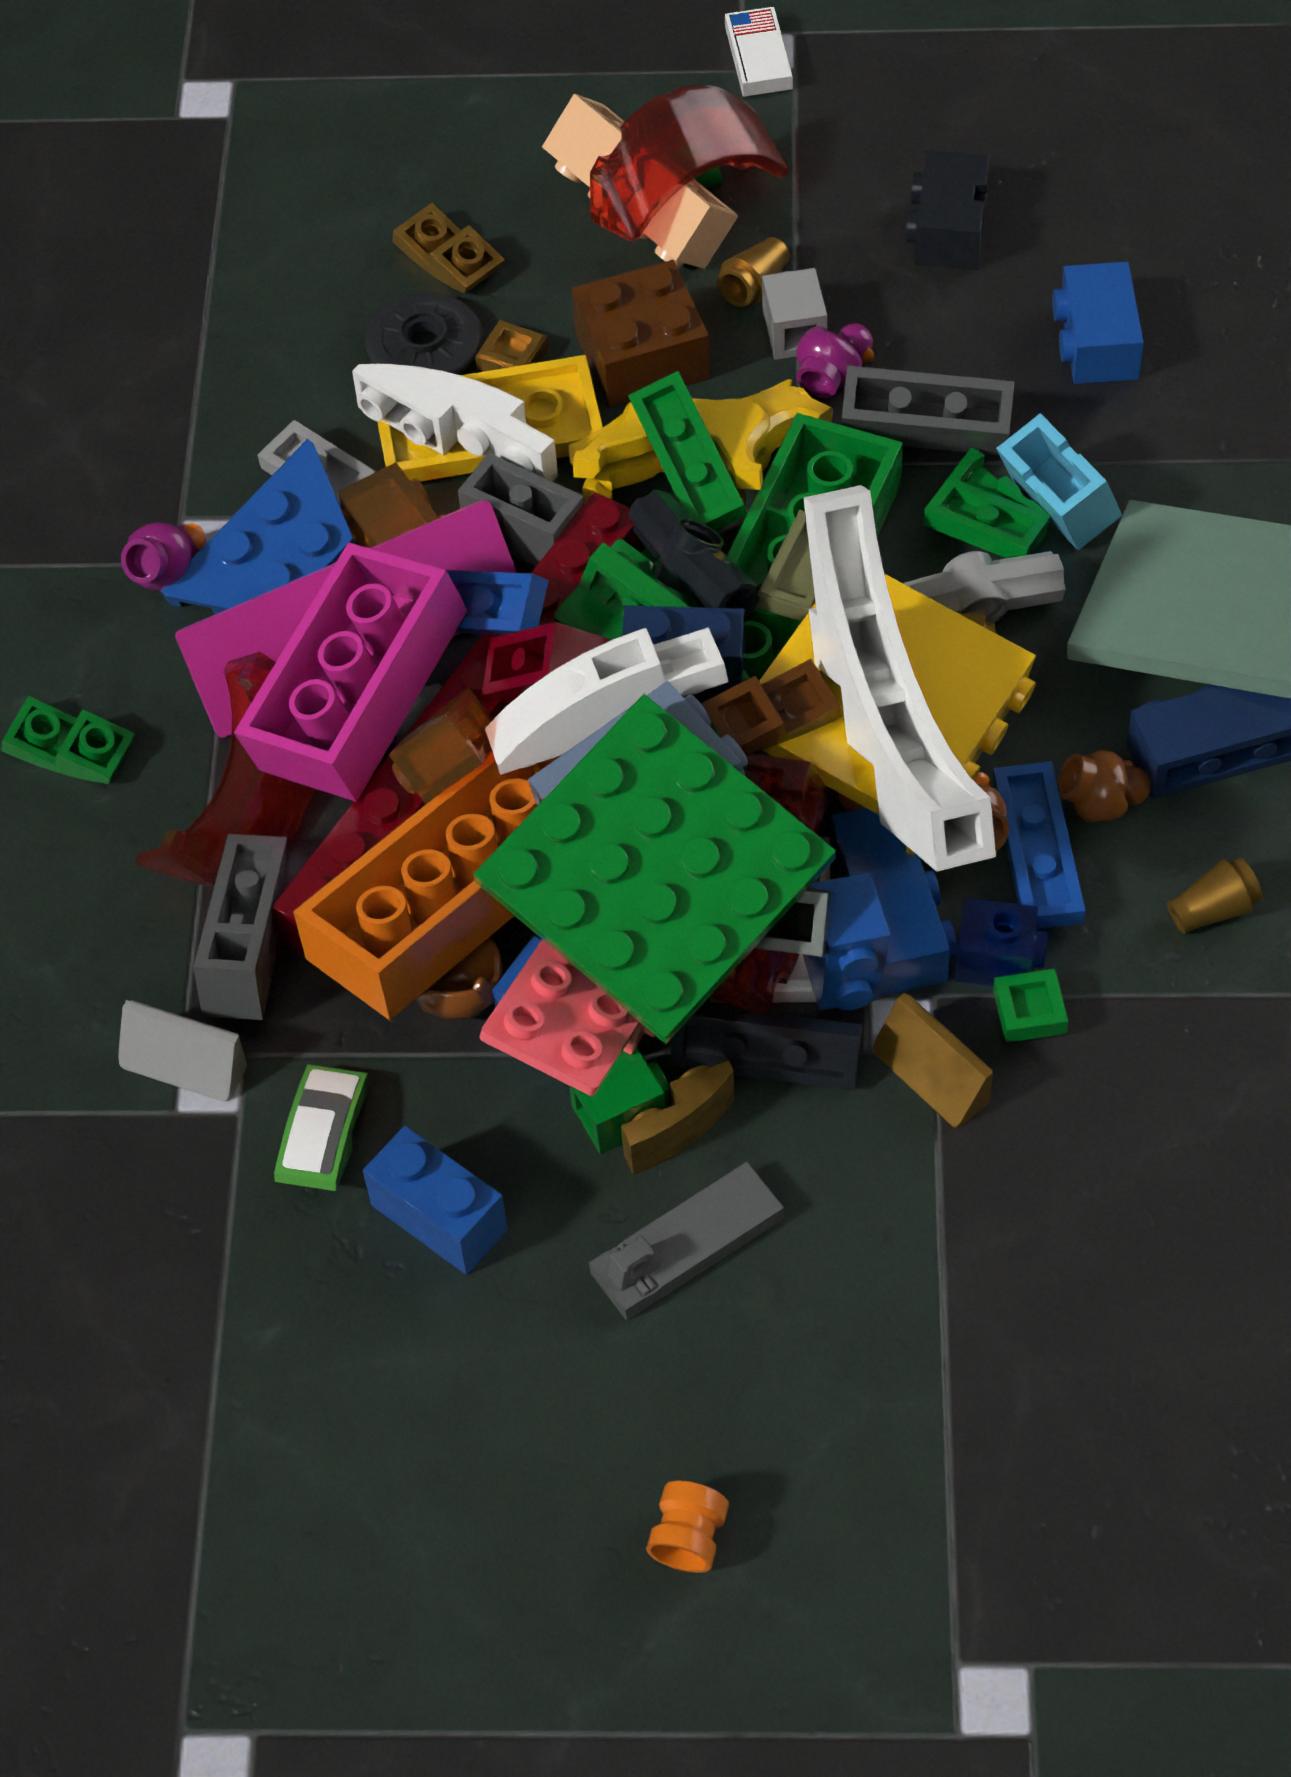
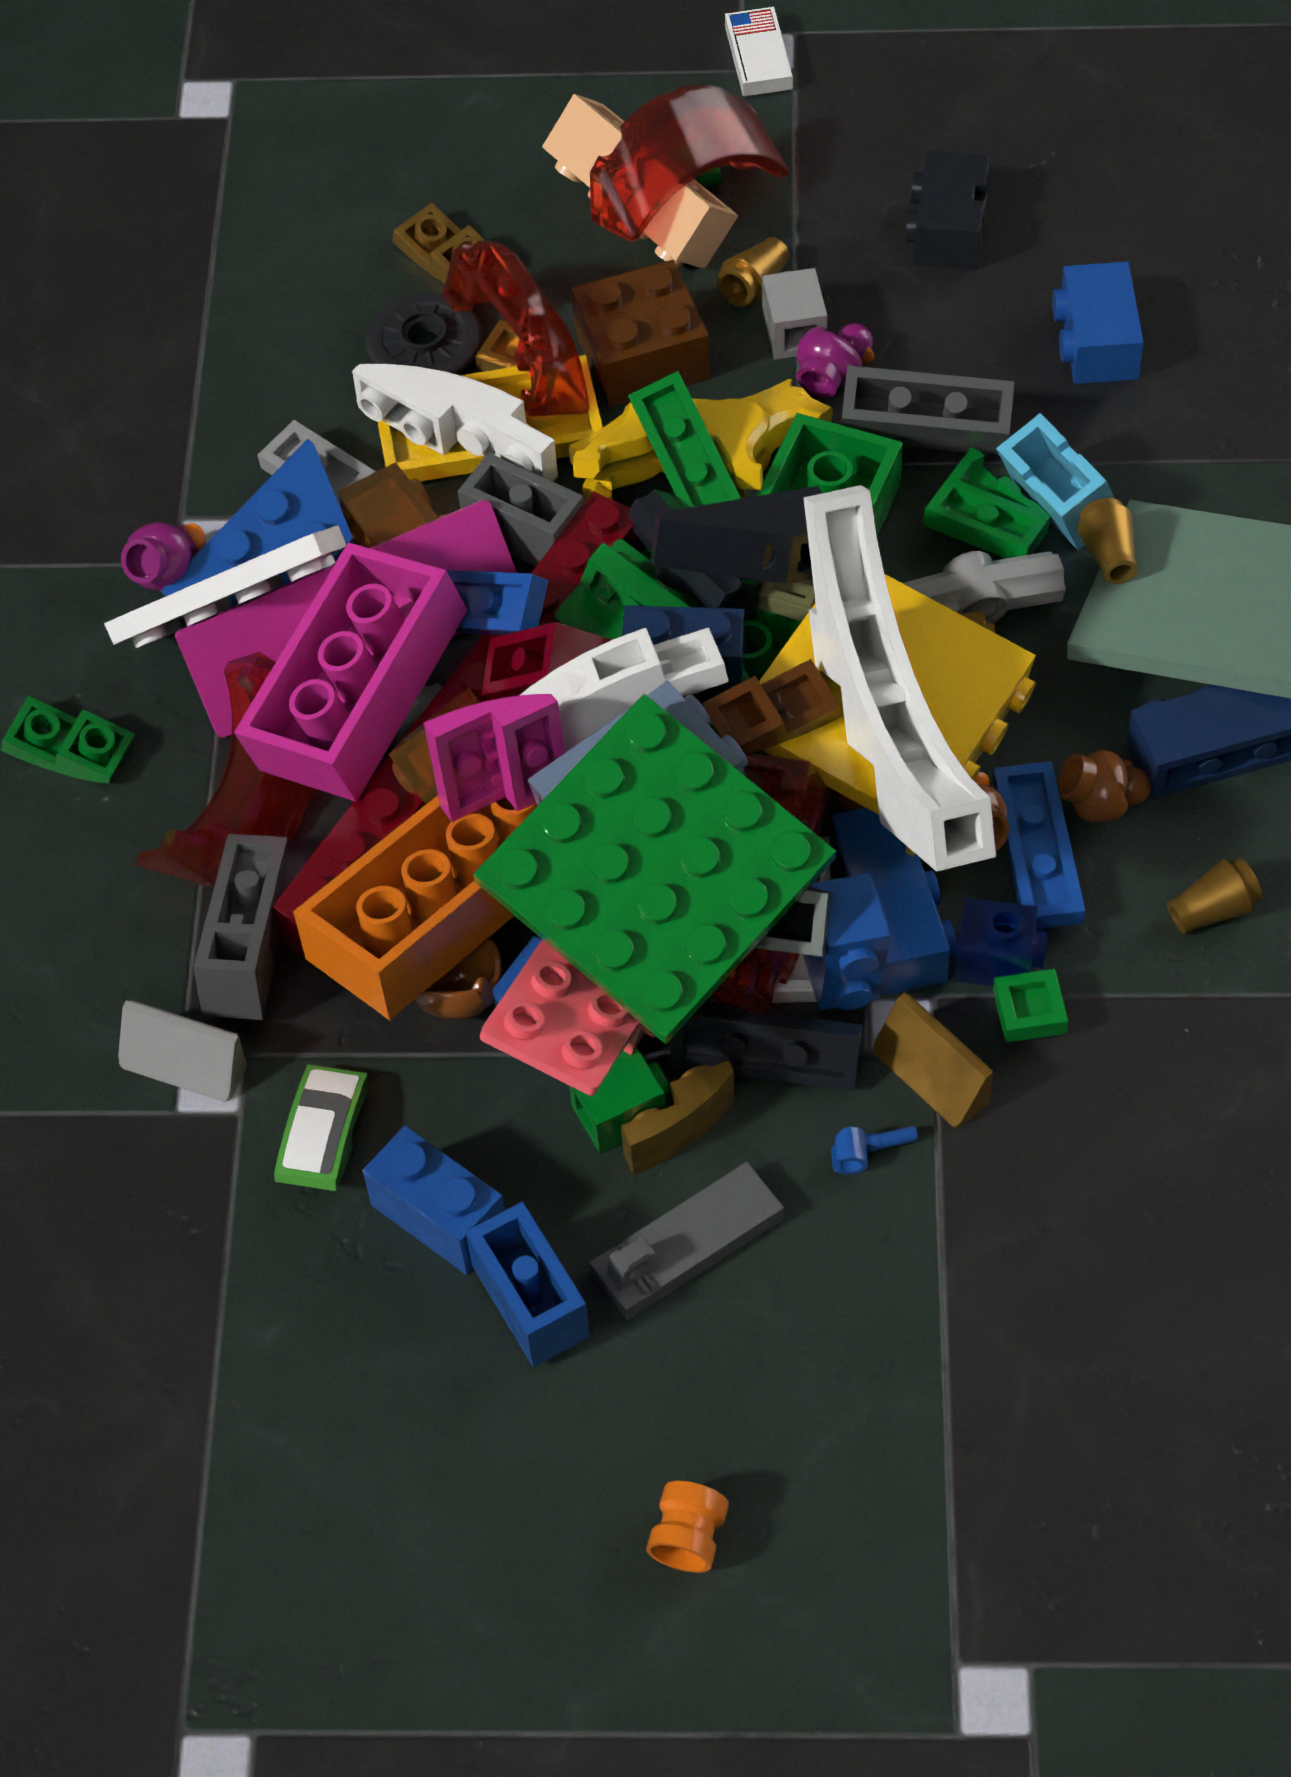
(214, 594): none -> white plate
(493, 751): none -> dark pink slope
(528, 1284): none -> blue brick
(545, 345): none -> clear red windscreen
(738, 538): none -> black slope
(852, 1145): none -> blue hand
(1109, 537): none -> pearl gold cone

